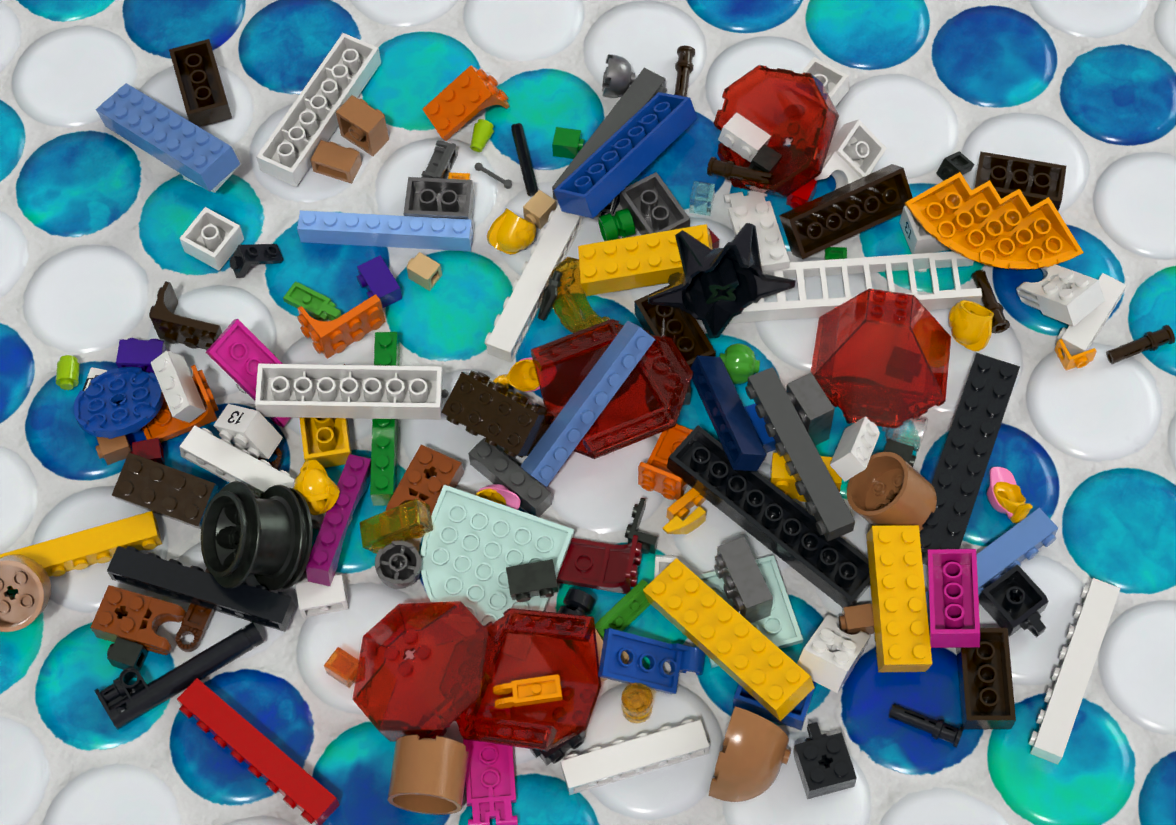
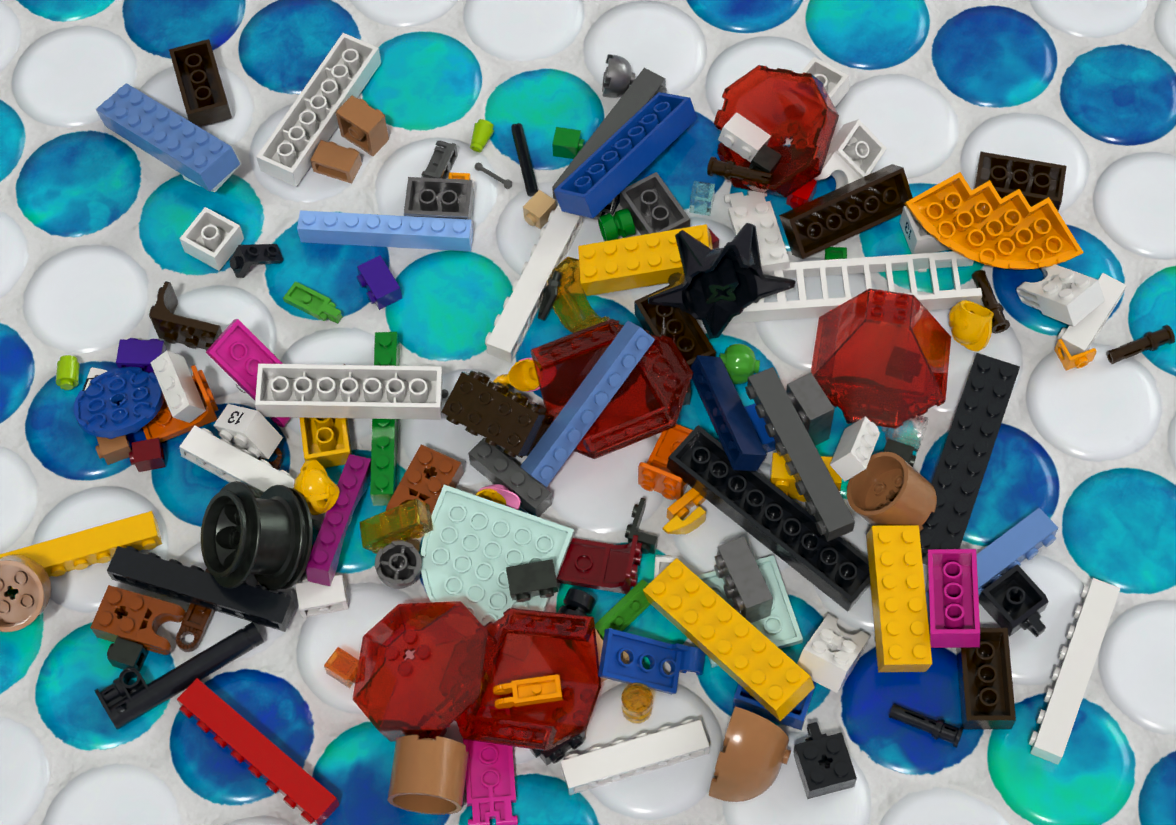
(164, 490): dark brown brick -> none
(336, 335): orange bracket -> none
(424, 271): tan brick -> none
(463, 100): orange bracket -> none
(511, 233): yellow helmet -> none
(684, 68): dark brown pin -> none
(857, 619): medium nougat brick -> none
(954, 164): pearl dark grey bracket -> none
(1006, 495): yellow hair -> none

